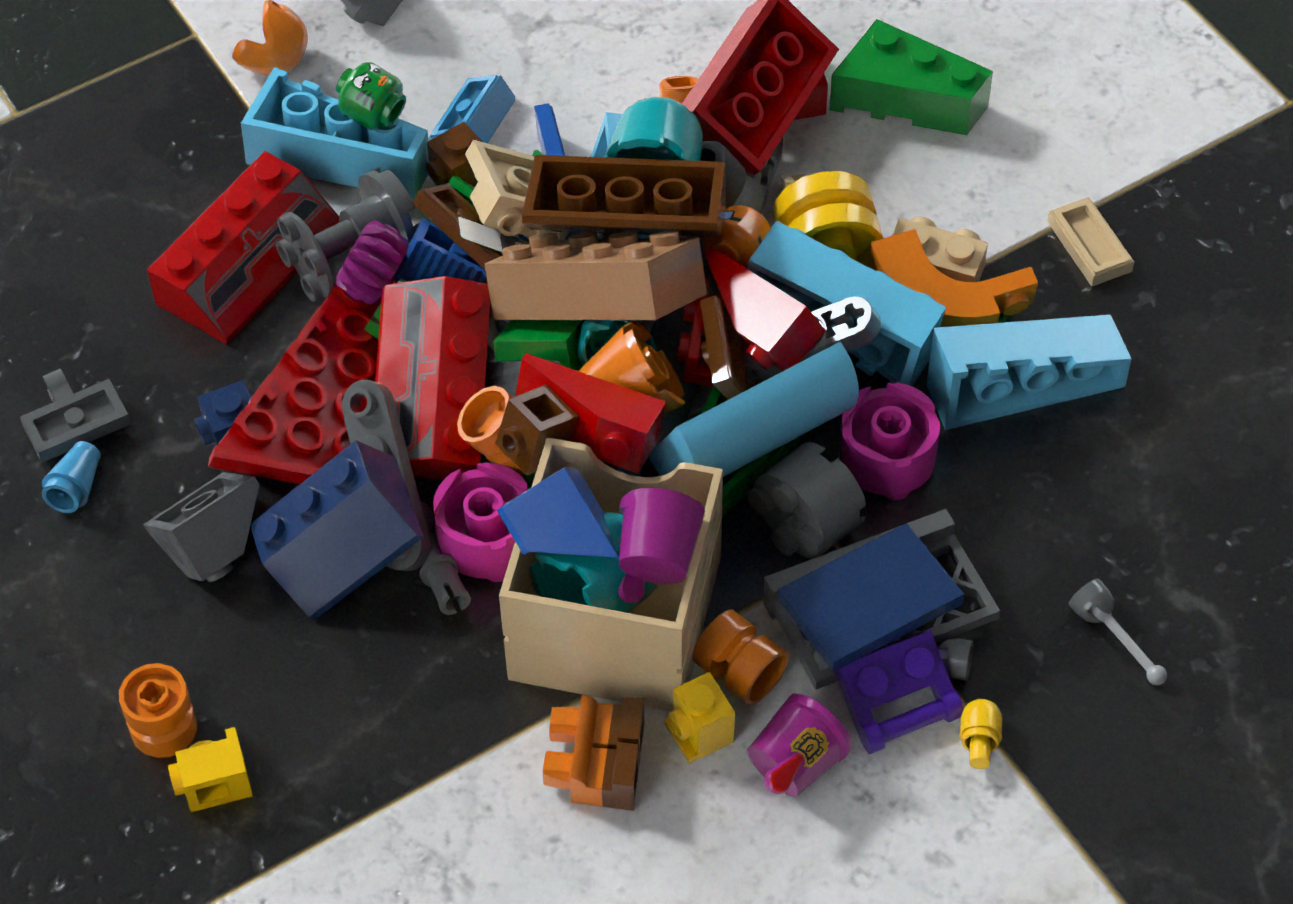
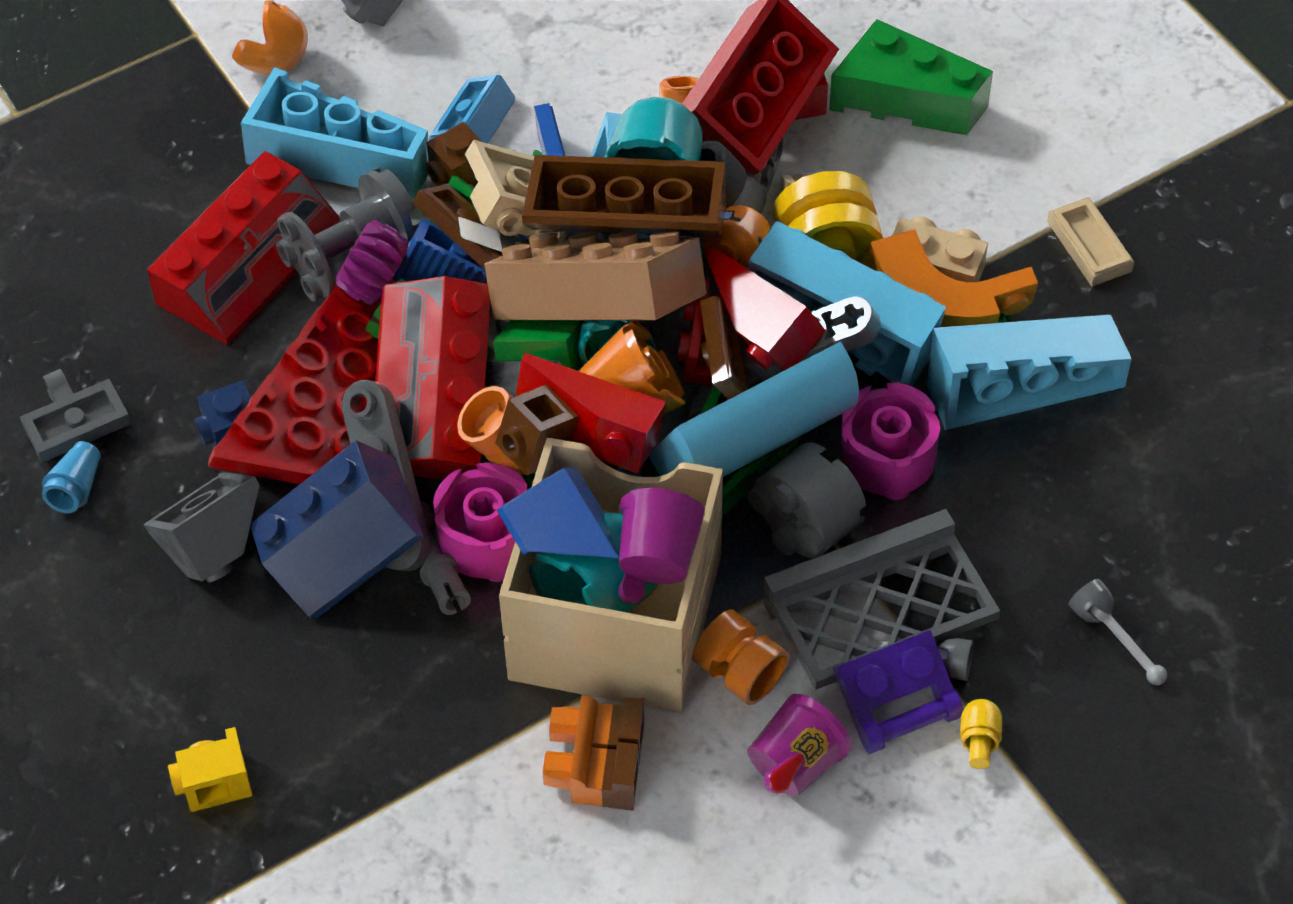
(158, 710): orange wheel -> none
(370, 96): green head -> none
(700, 718): yellow brick -> none
(870, 597): dark blue tile -> none

